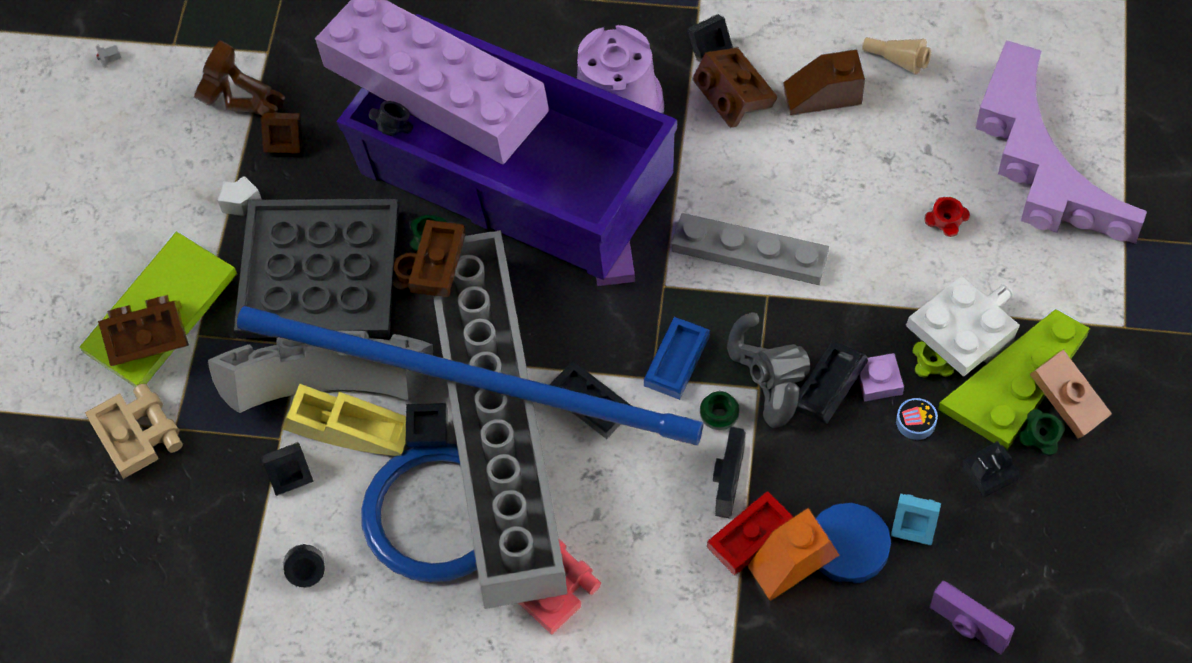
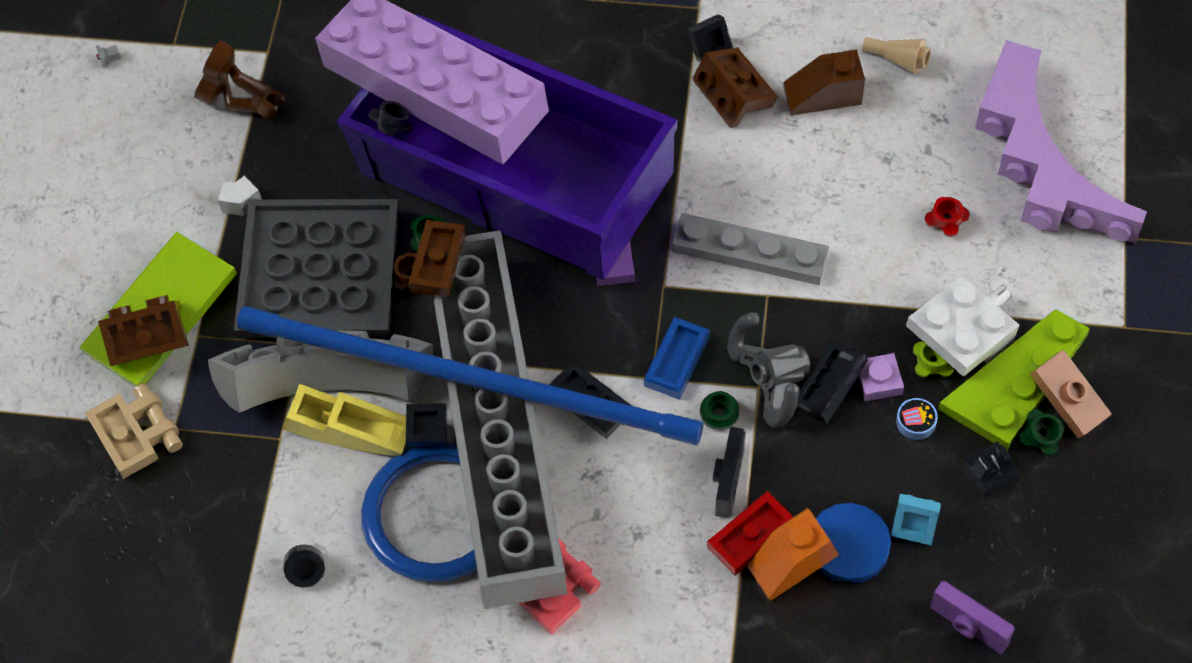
(281, 132): reddish brown tile -> none
(287, 468): black tile -> none
(621, 55): lavender piece -> none

